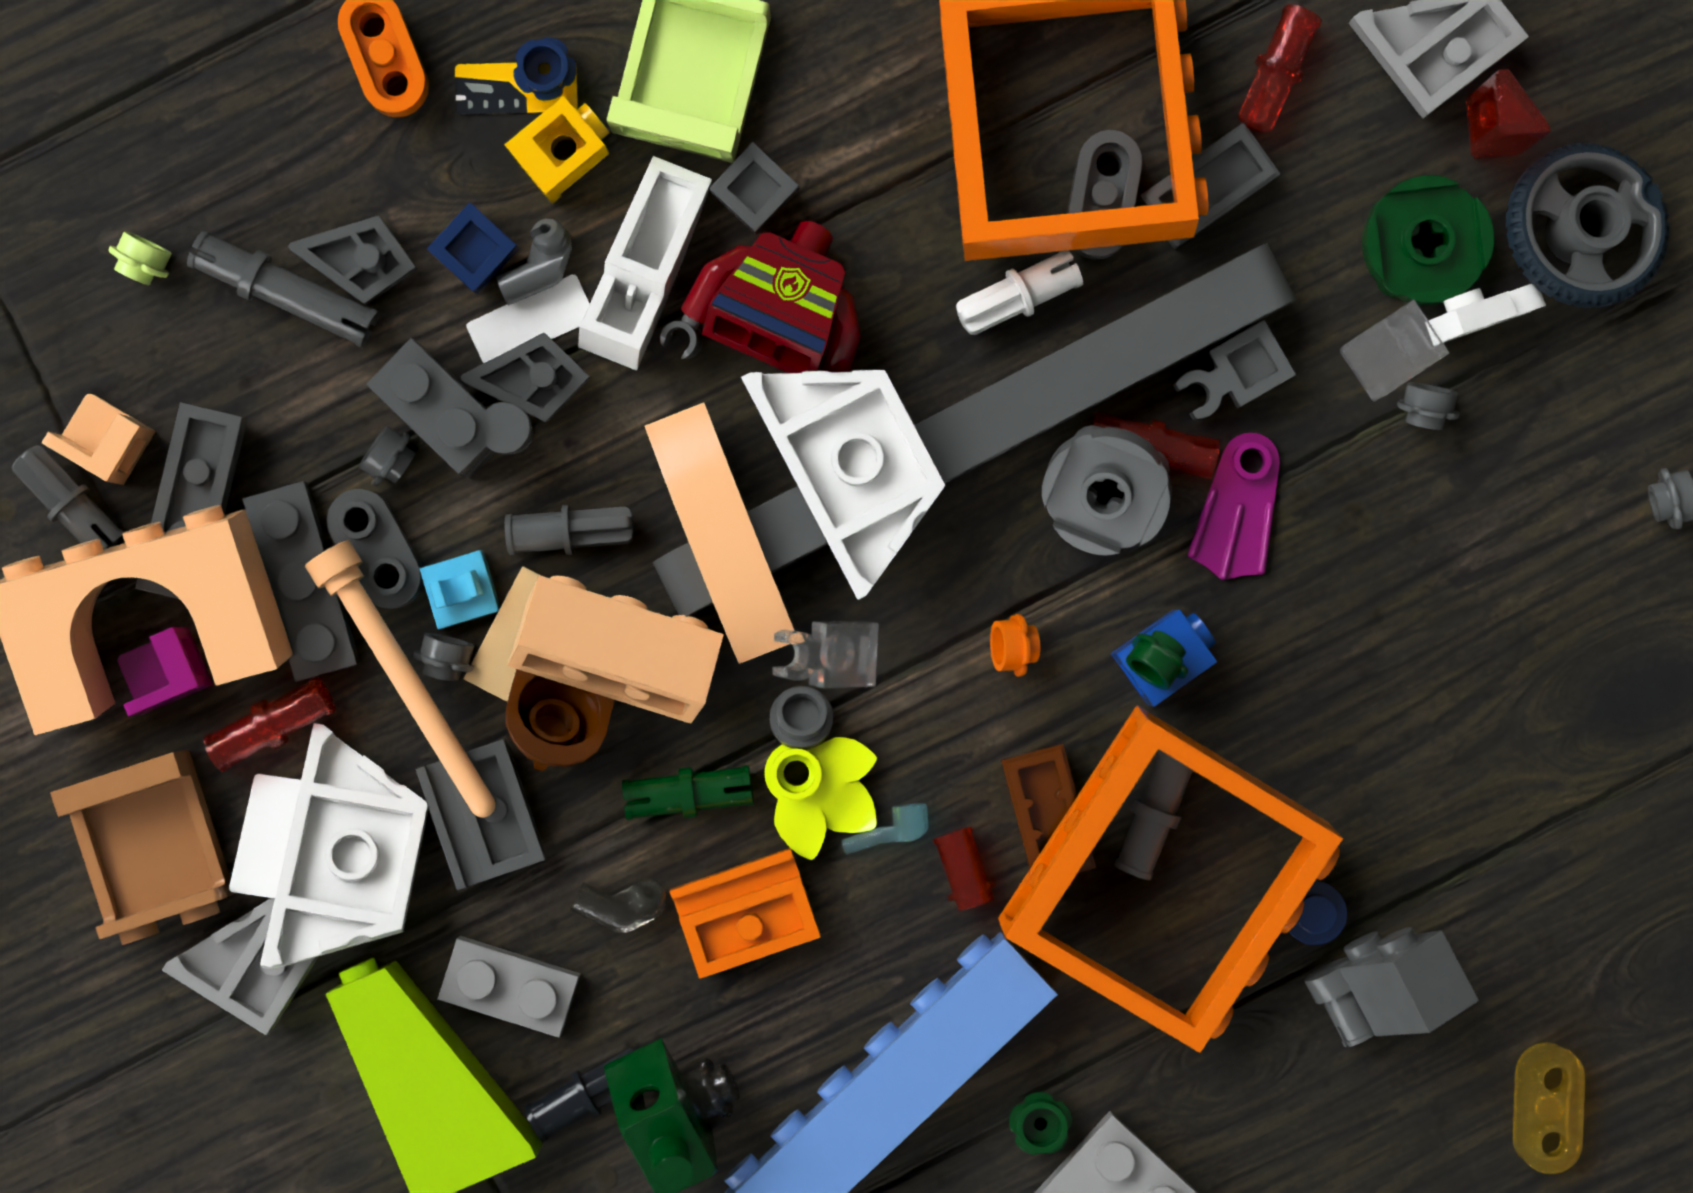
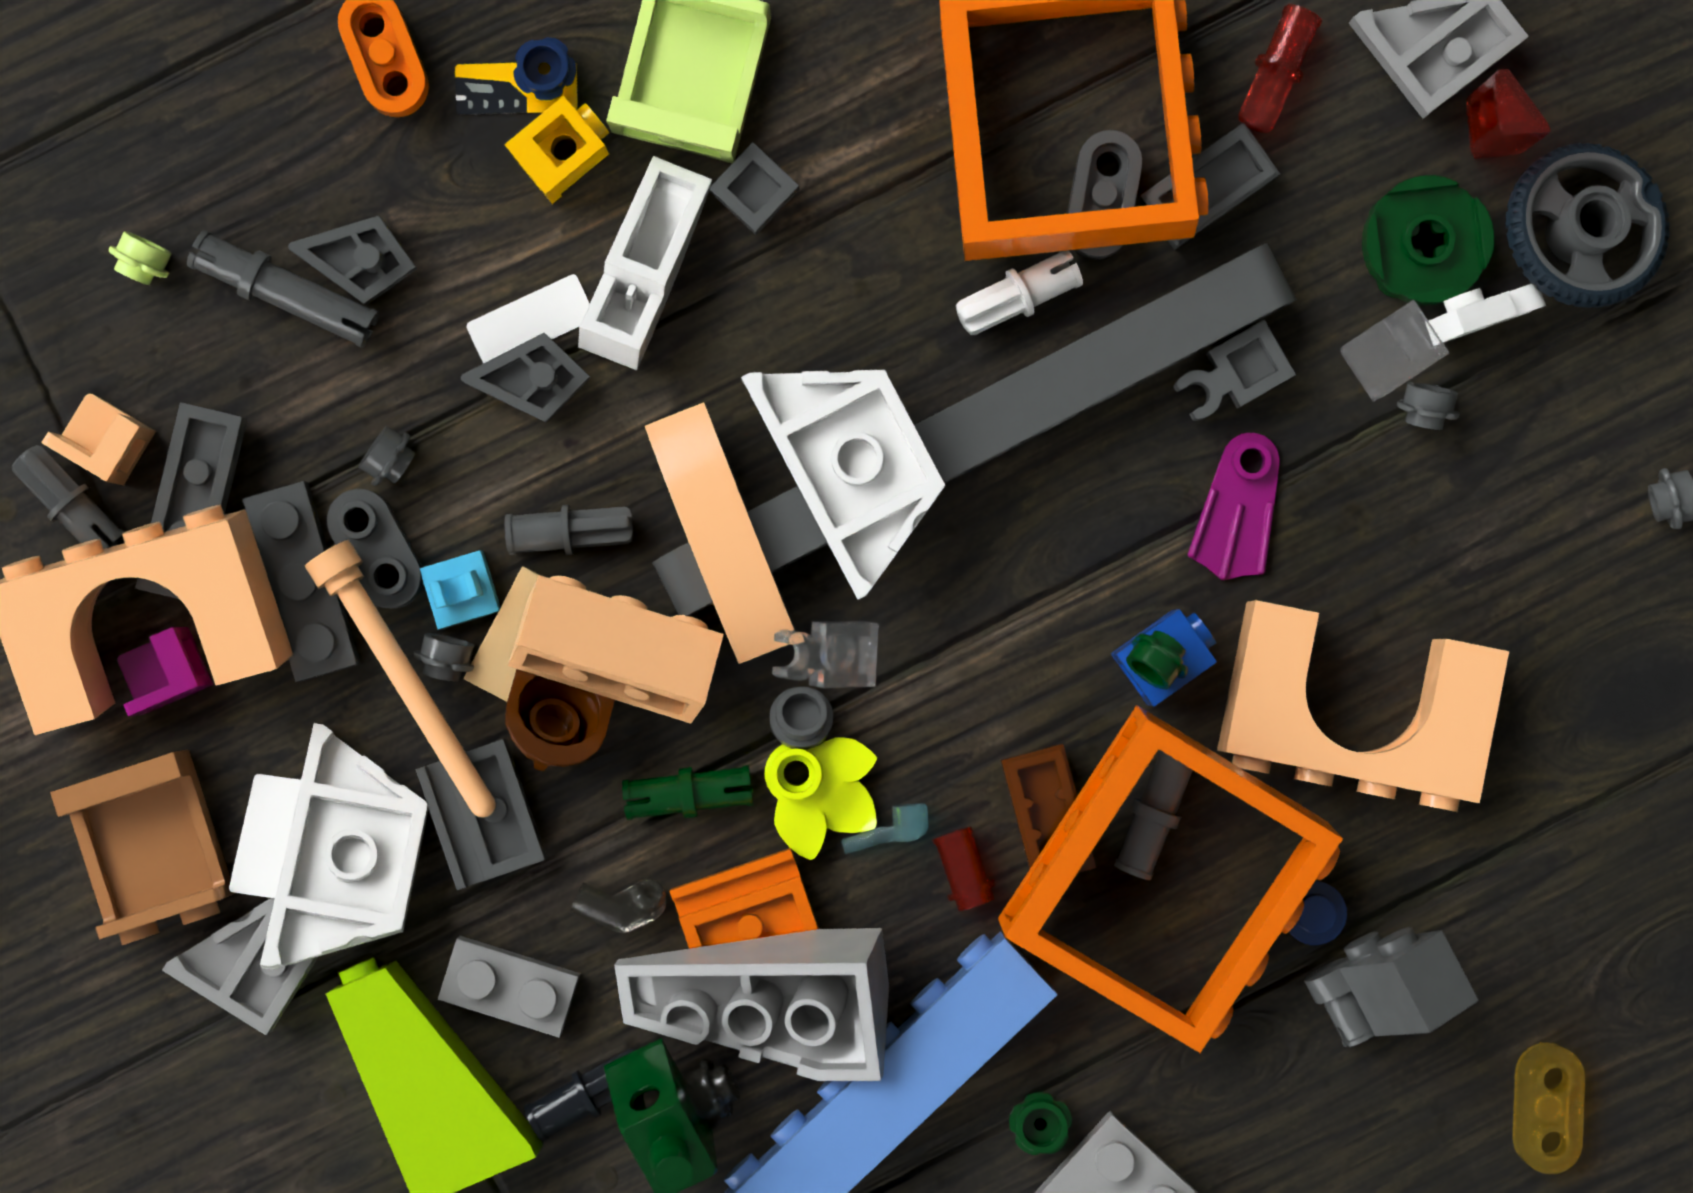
(269, 724): clear red pin -> none
(447, 412): dark grey hinge -> none
(473, 248): dark blue plate -> none
(544, 264): dark grey arm -> none
(775, 304): dark red torso -> none
(784, 997): none -> light grey wedge
(1014, 645): orange plate -> none
(1102, 455): dark grey plate -> none
(1183, 451): clear red pin -> none
(1438, 754): none -> light nougat arch

